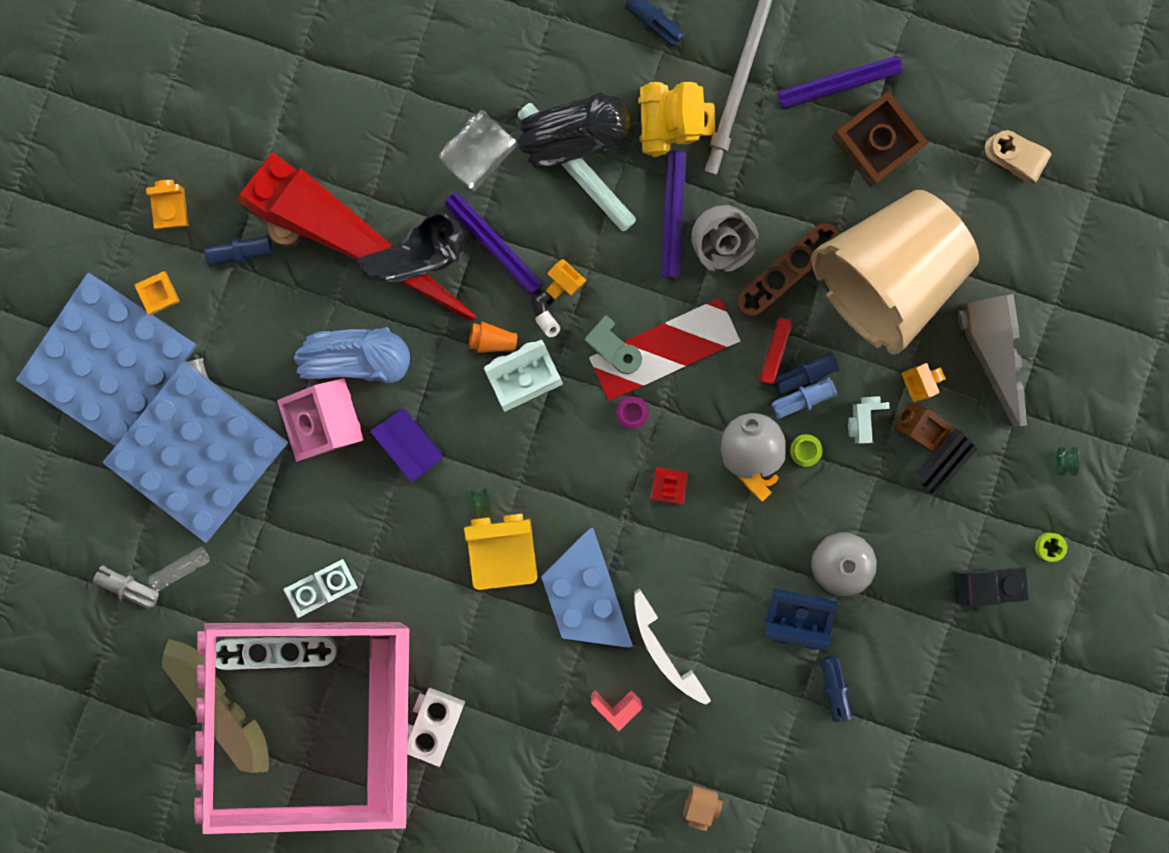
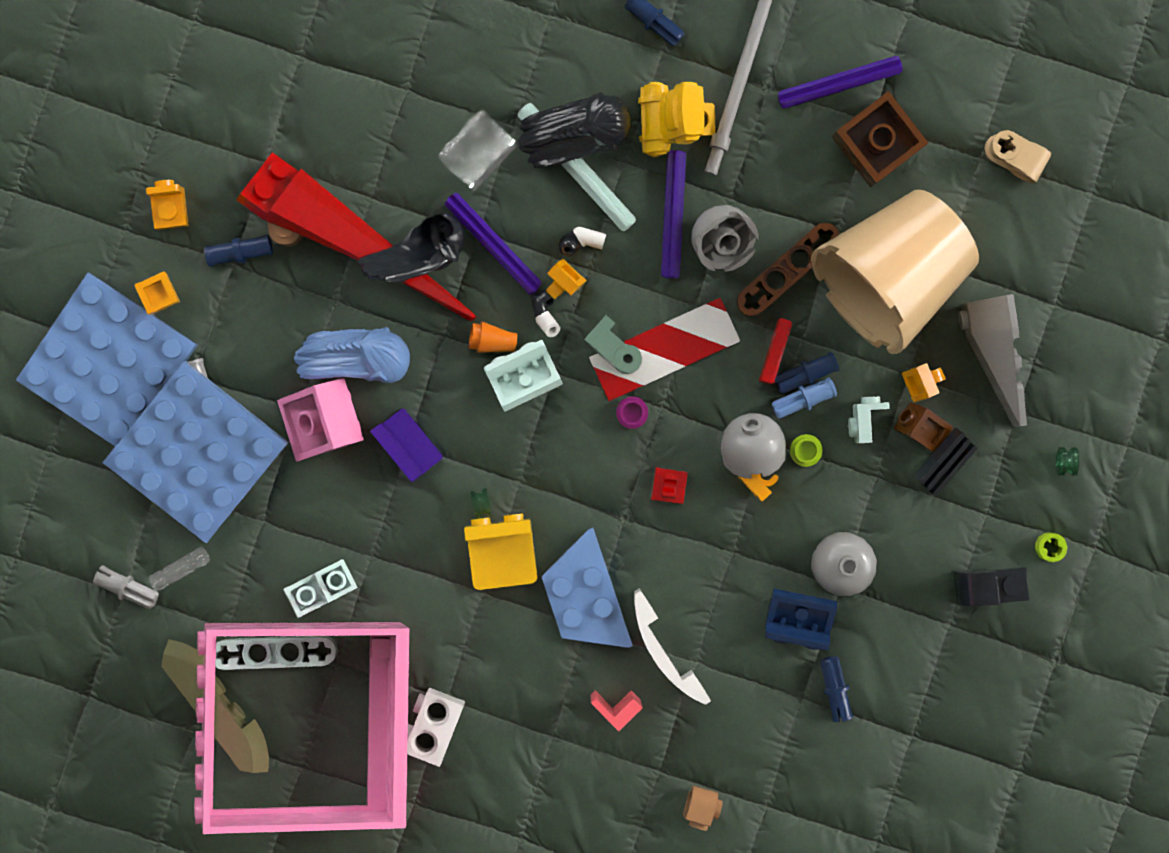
(578, 238): none -> arm

